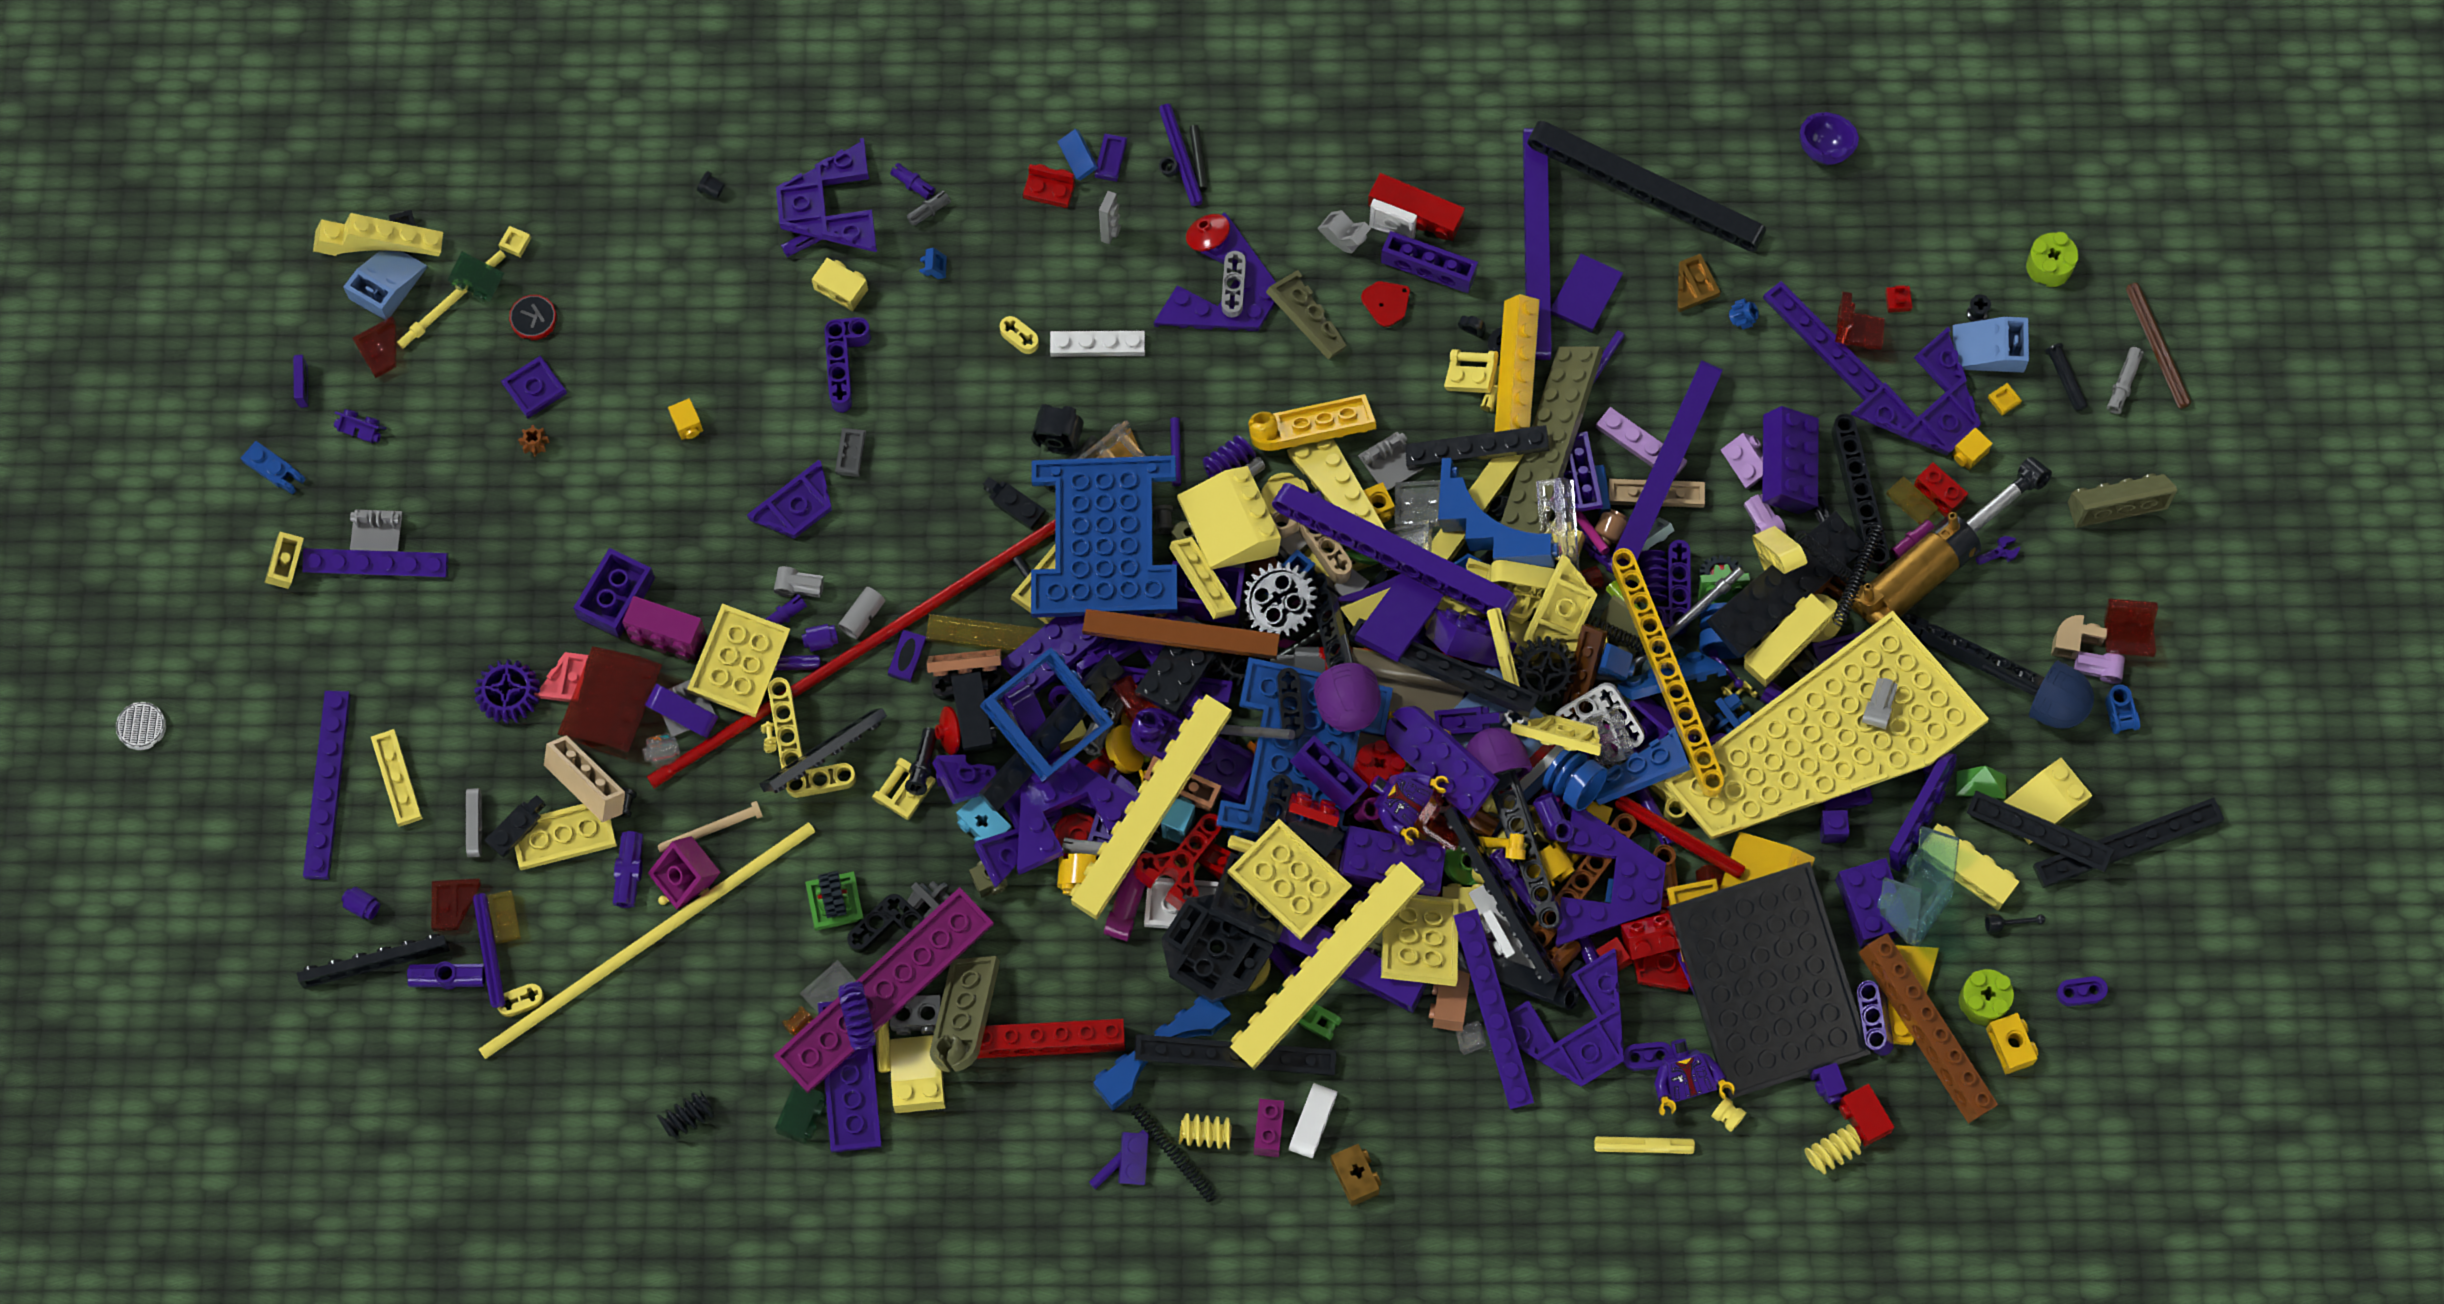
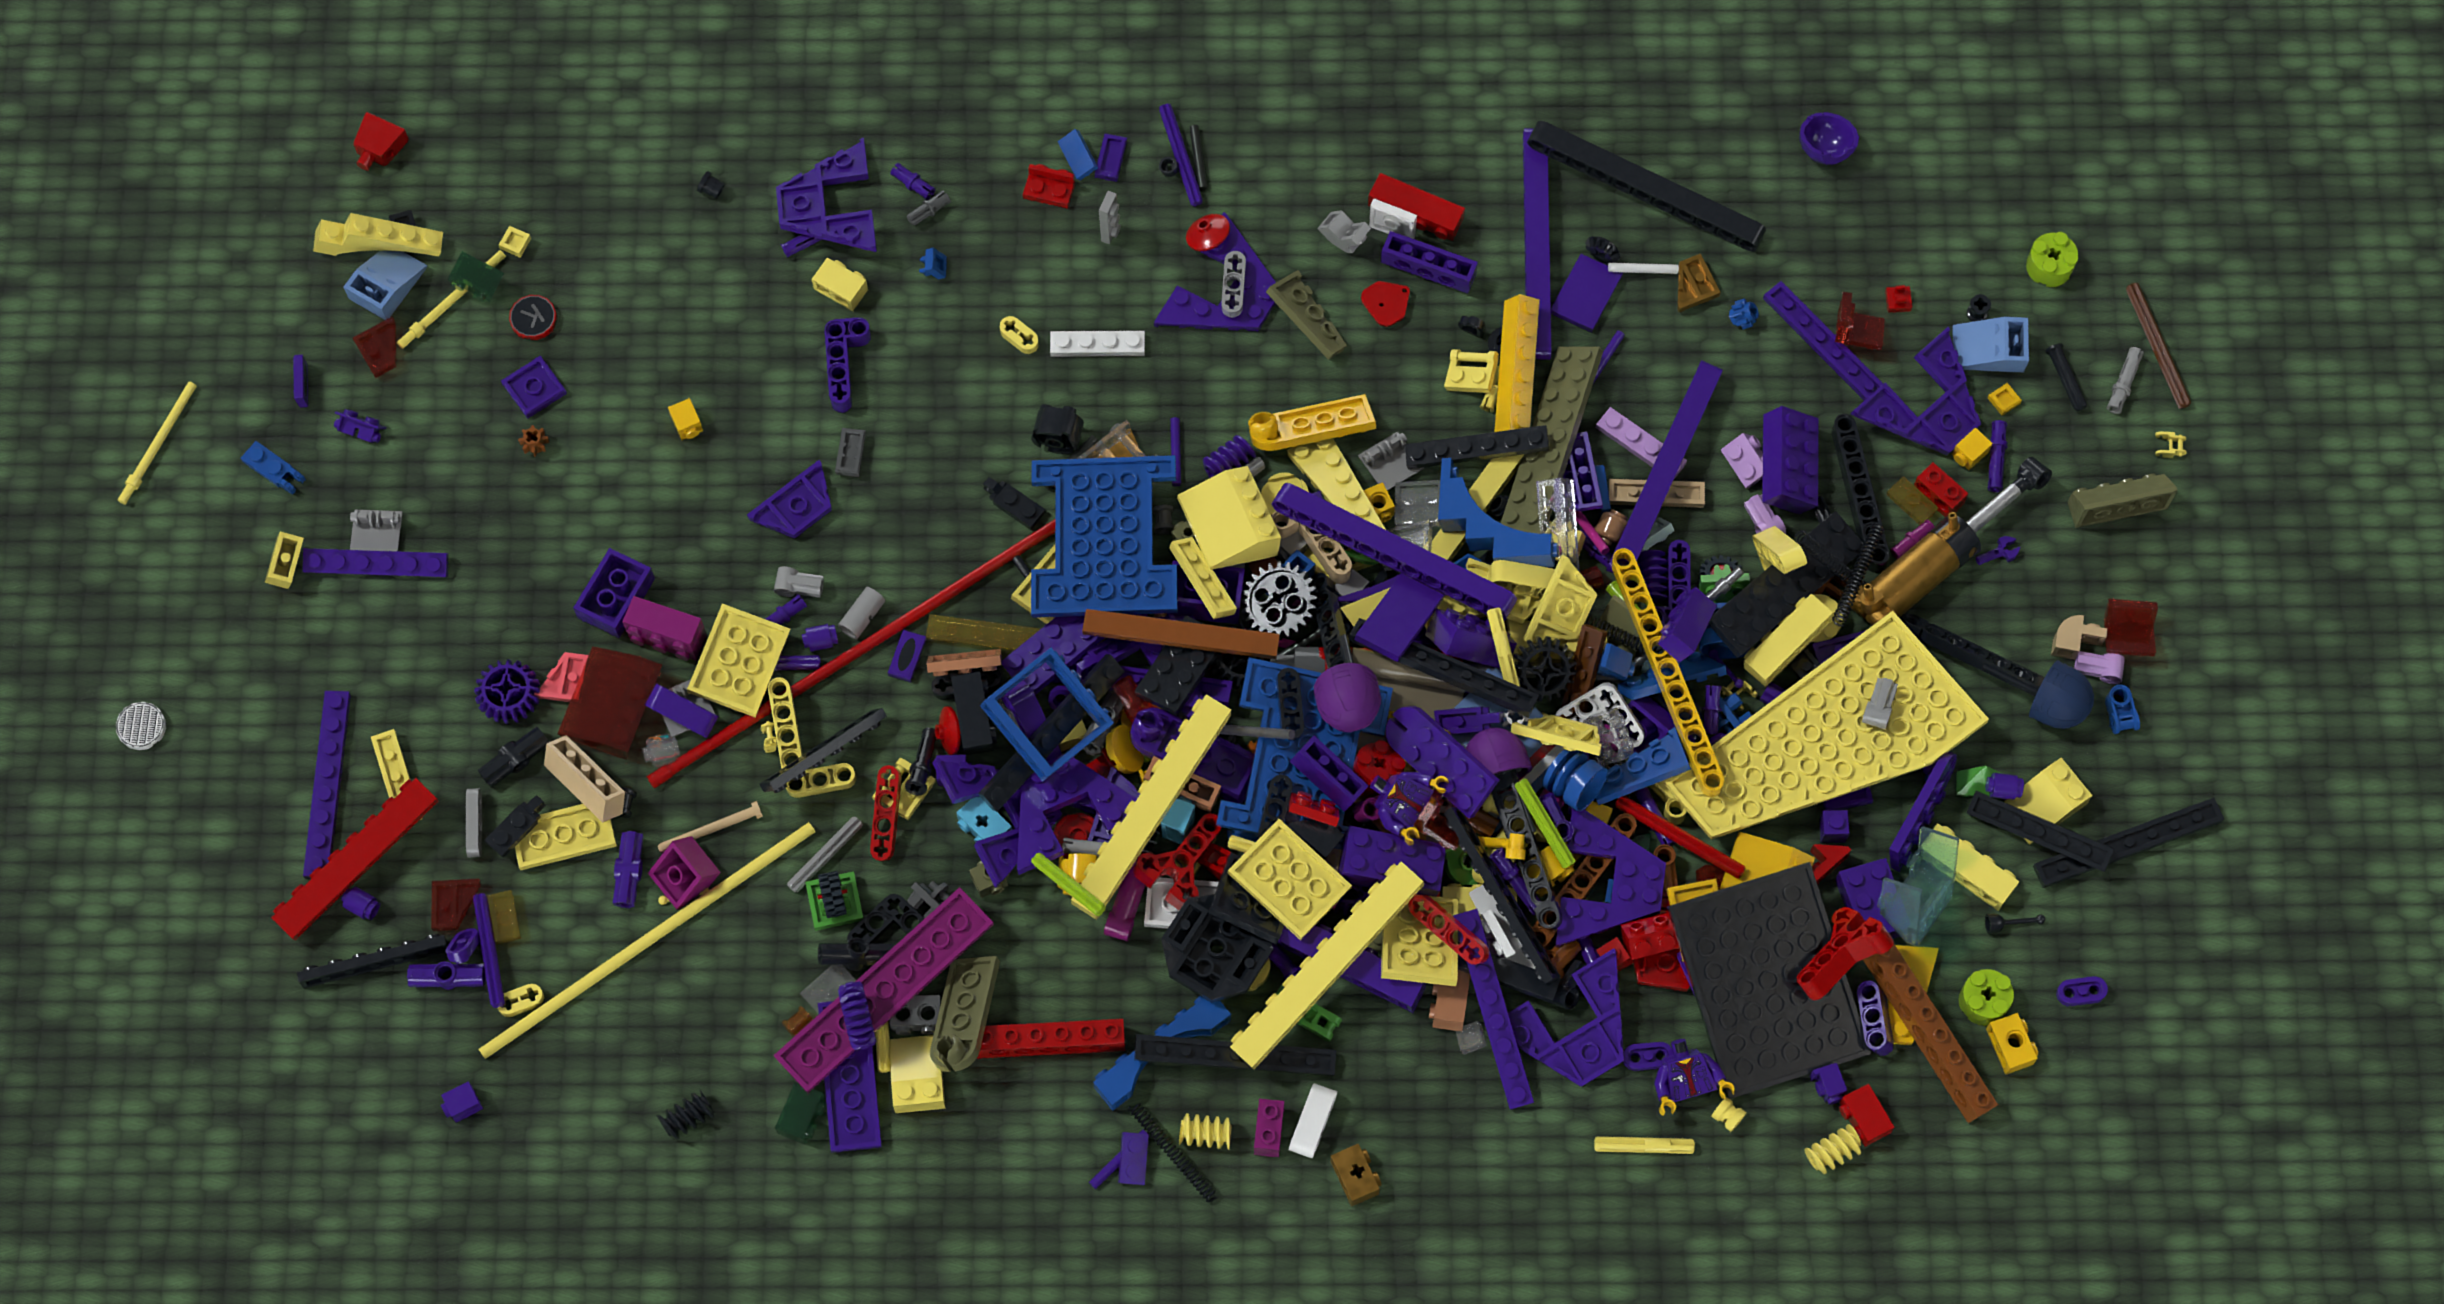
(134, 481): none -> light yellow bar
(354, 859): none -> red brick
(378, 141): none -> red torso
(461, 1102): none -> dark purple brick
(463, 945): none -> dark purple plate
(513, 757): none -> black piece
(825, 854): none -> light grey axle
(852, 954): none -> black piece
(885, 813): none -> red beam
(1068, 884): none -> lime axle
(1450, 926): none -> red beam
(1544, 823): none -> lime axle
(1602, 249): none -> black gear
(1643, 268): none -> white bar
(1686, 624): none -> dark purple brick
(1712, 709): none -> dark purple axle
(1828, 858): none -> red slope
(1850, 942): none -> red beam
(1997, 456): none -> dark purple pin
(2004, 786): none -> dark purple brick
(2171, 437): none -> light yellow piece

